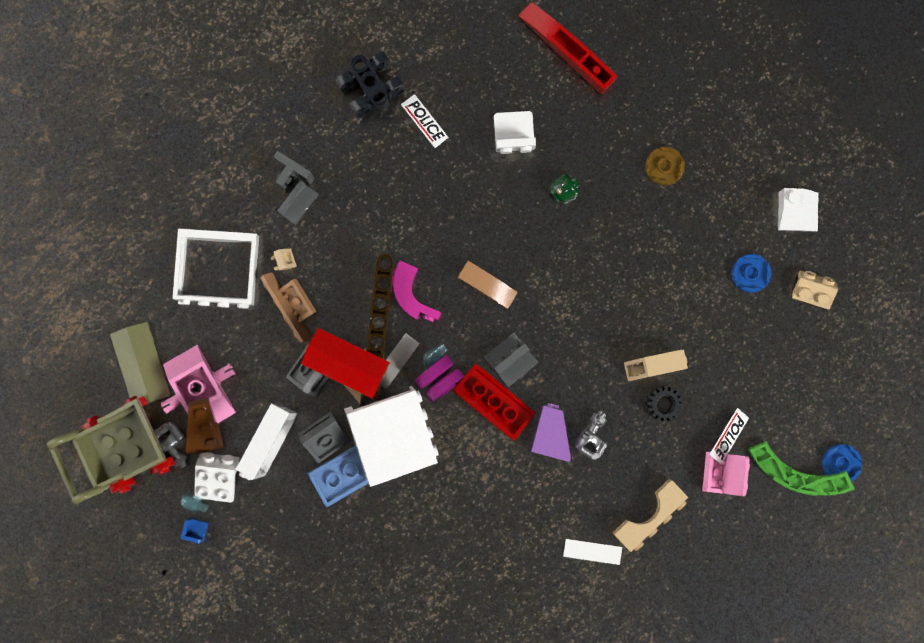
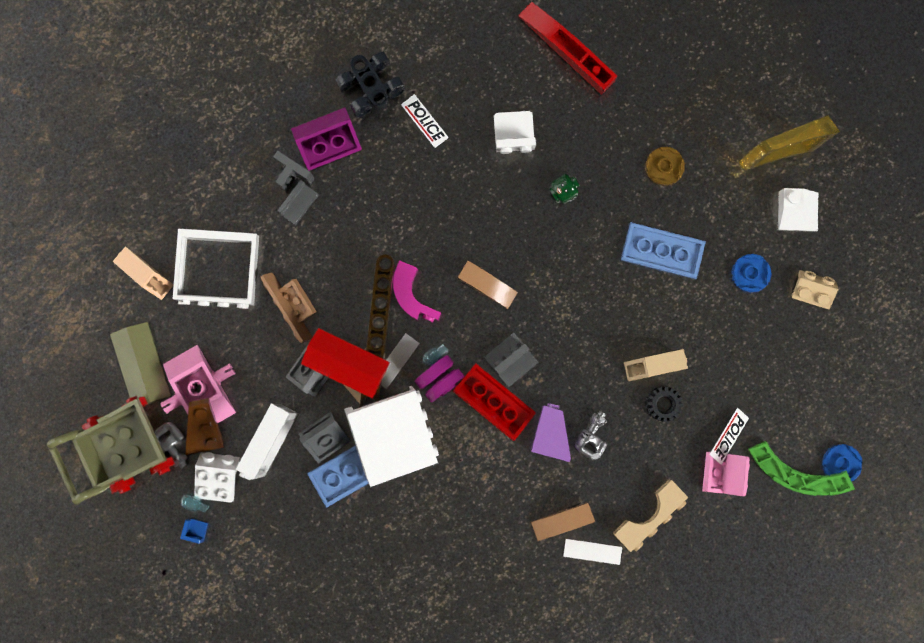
(143, 273): none -> light nougat slope
(284, 259): tan tile -> none
(326, 139): none -> magenta slope
(563, 521): none -> medium nougat slope
(663, 250): none -> medium blue tile
(790, 143): none -> clear yellow windscreen

